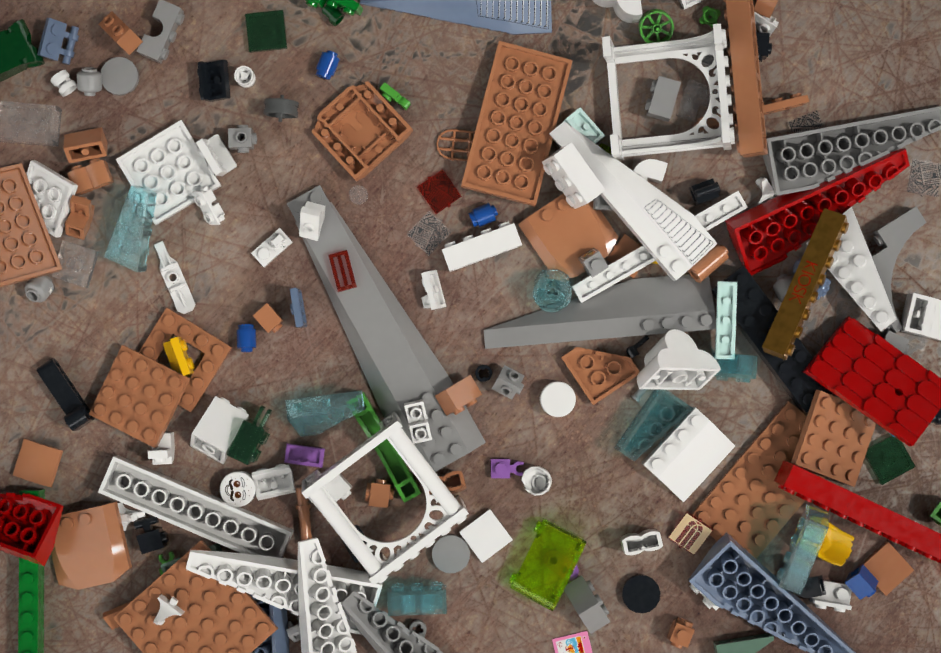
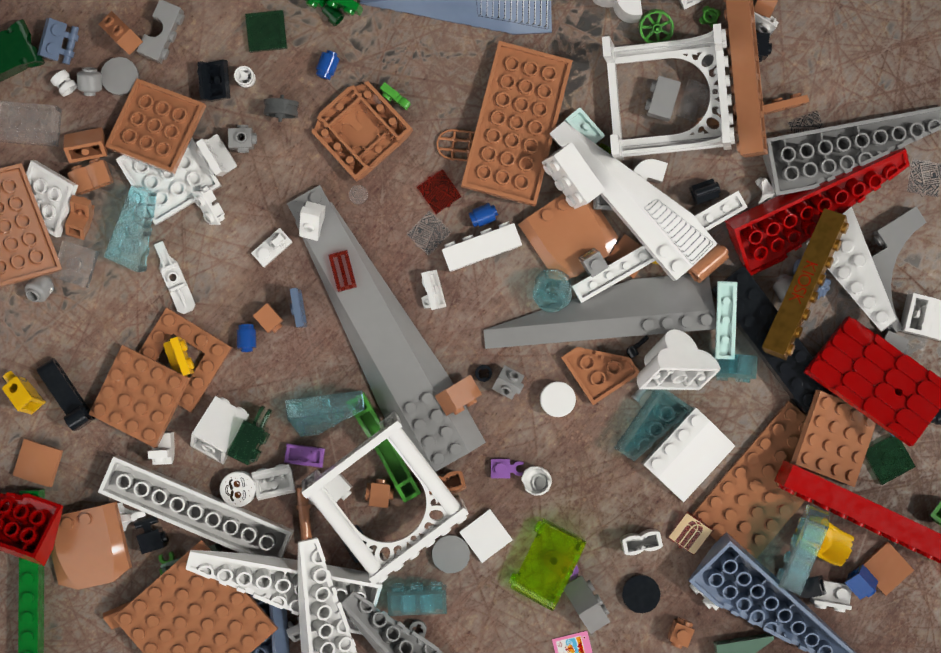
(22, 393): none -> yellow torso
(155, 126): none -> nougat plate
(167, 609): white piece -> none
(418, 421): white slope -> none

